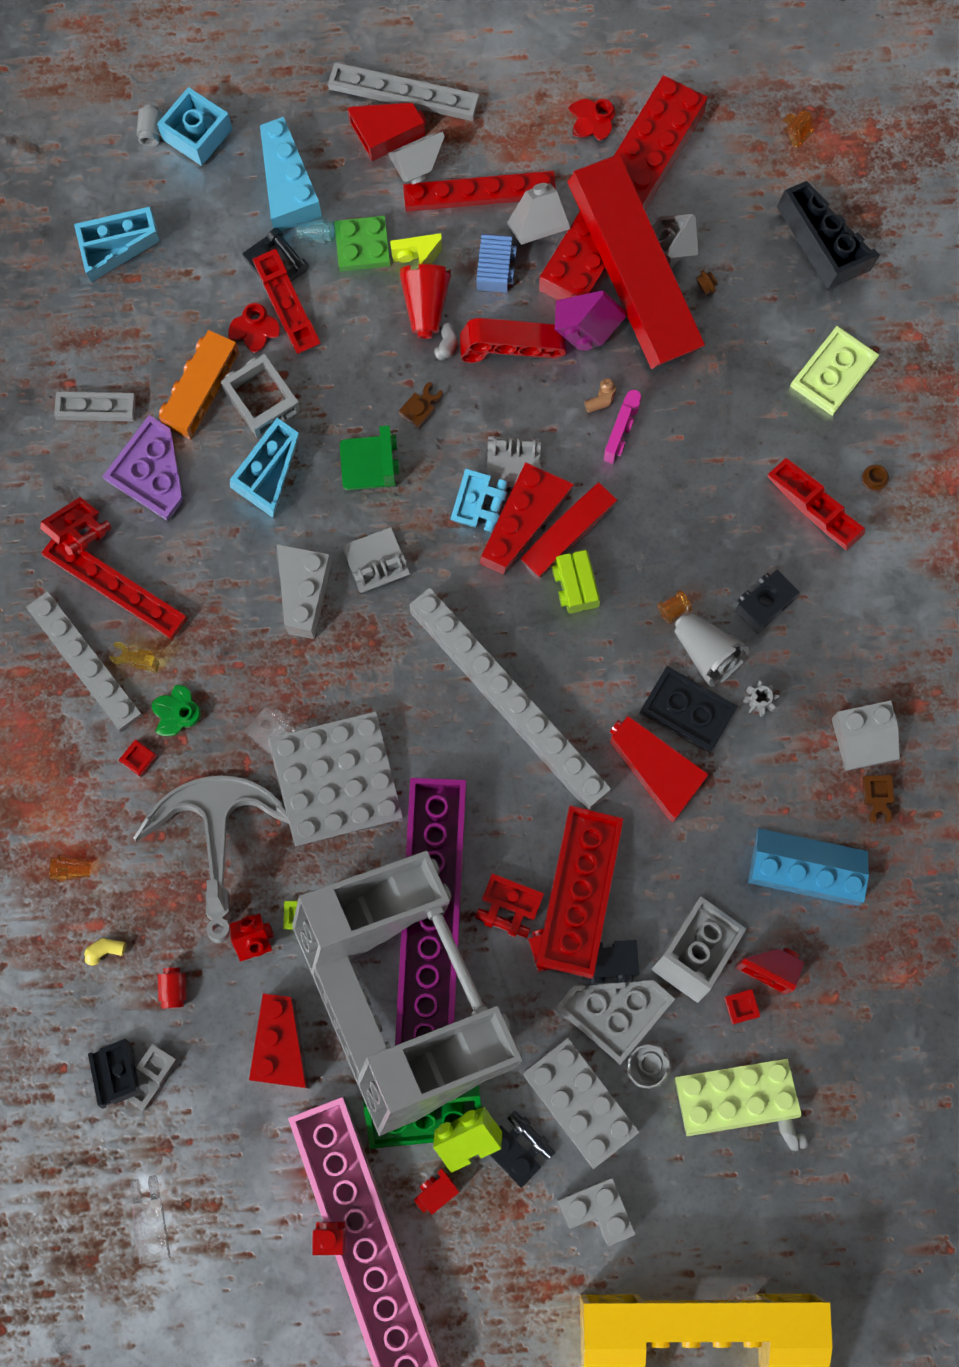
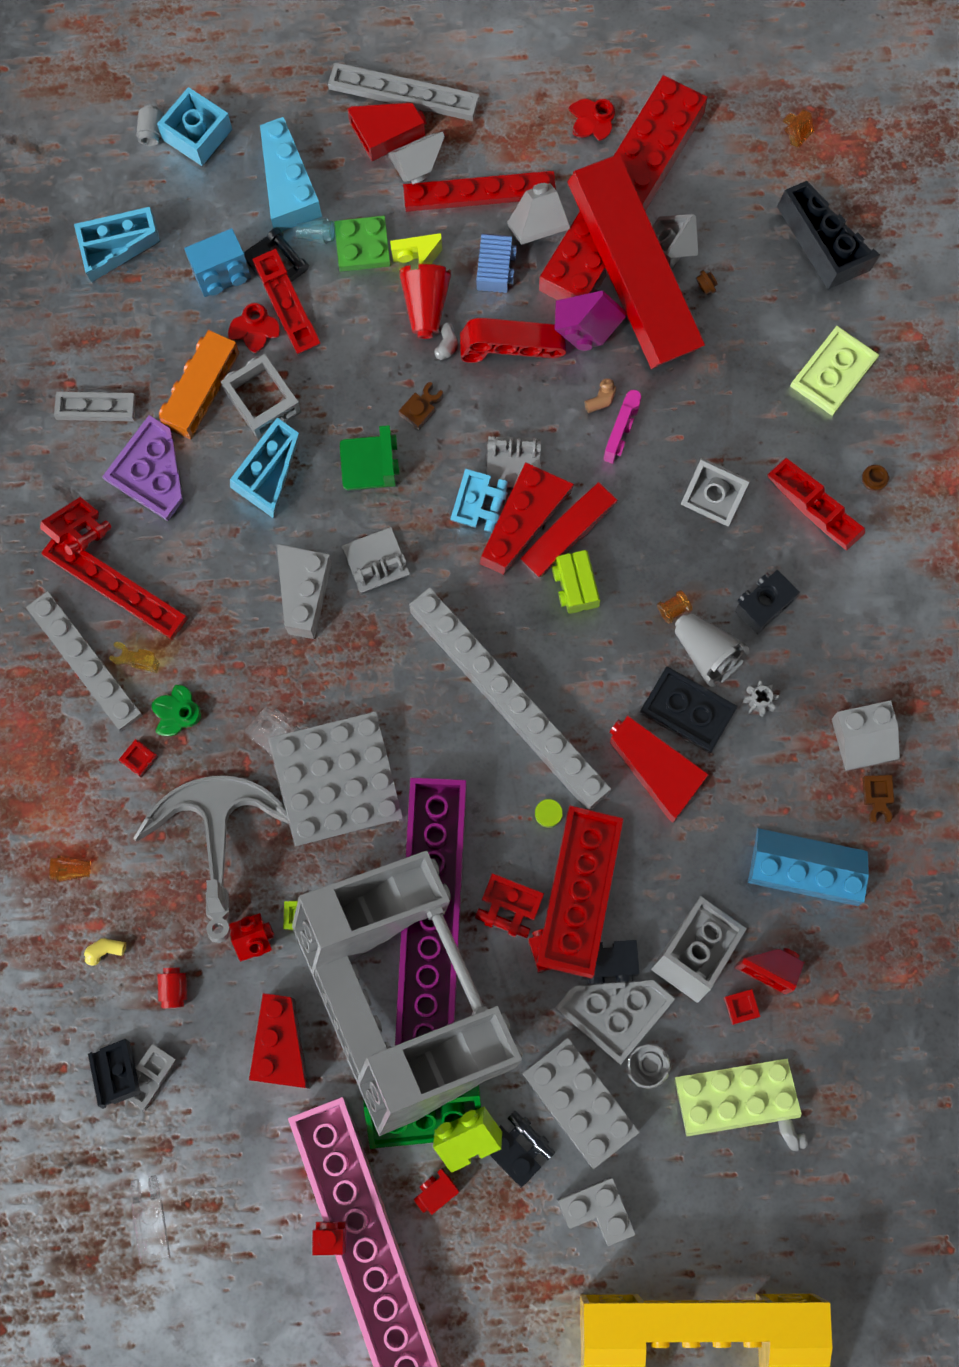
(218, 263): none -> dark azure brick
(548, 813): none -> lime tile
(715, 492): none -> light grey slope

